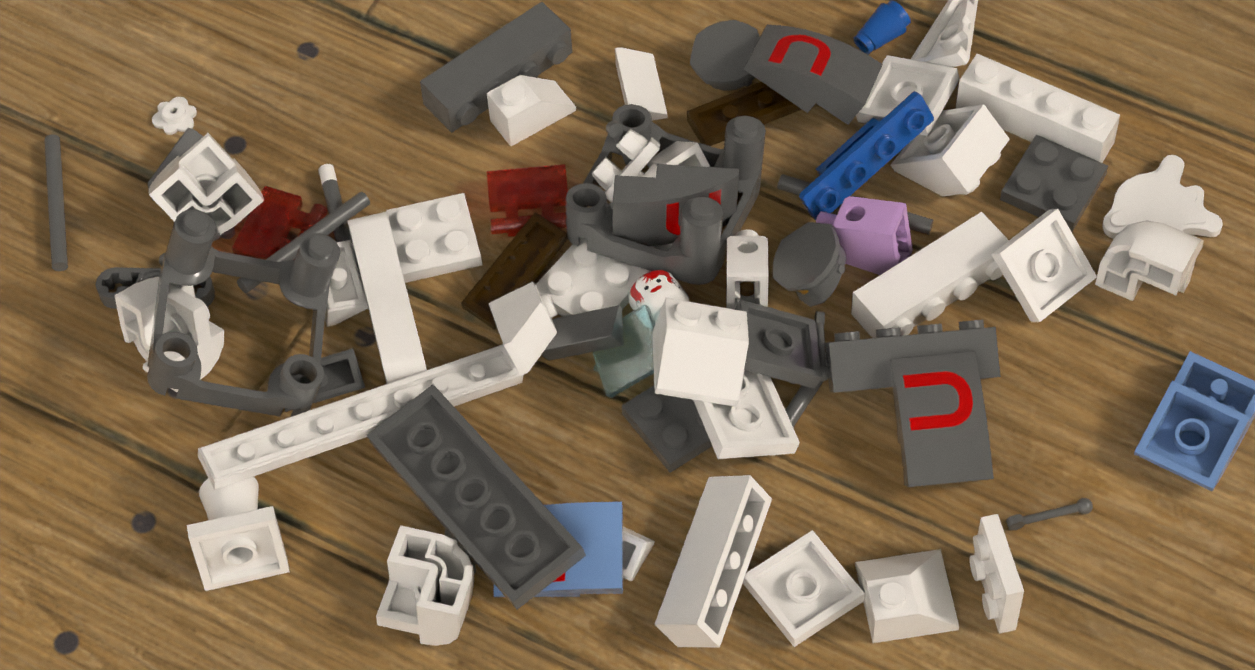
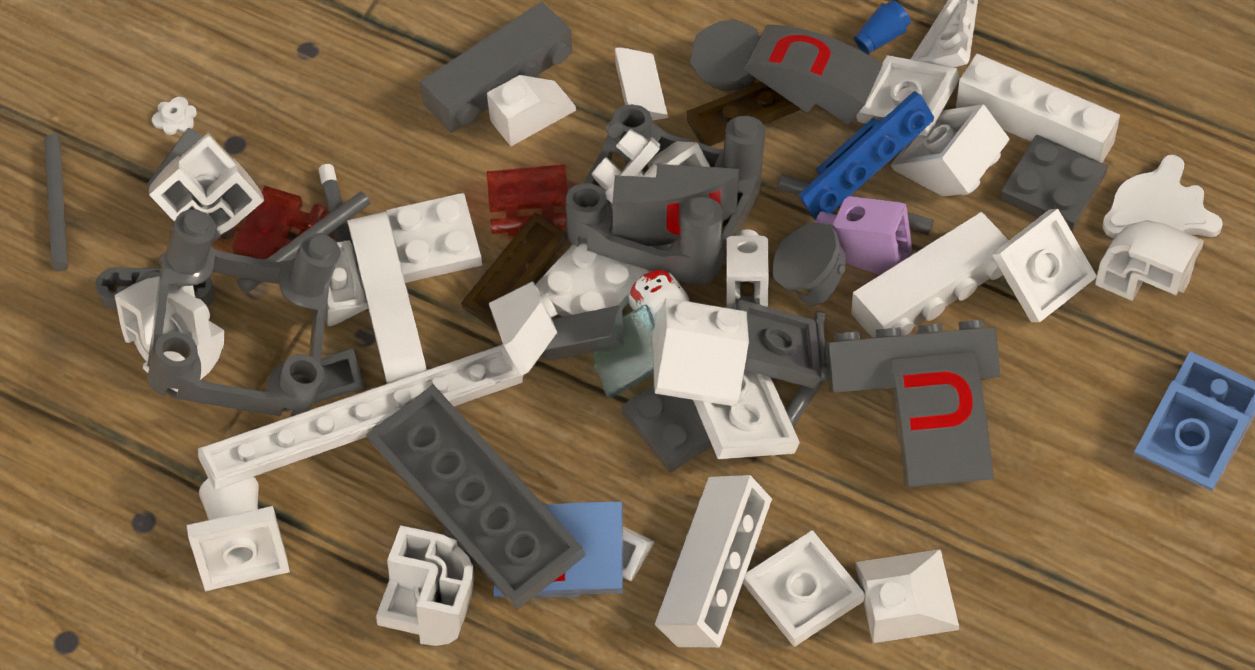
(997, 571): white plate -> none
(1017, 521): dark grey hinge -> none

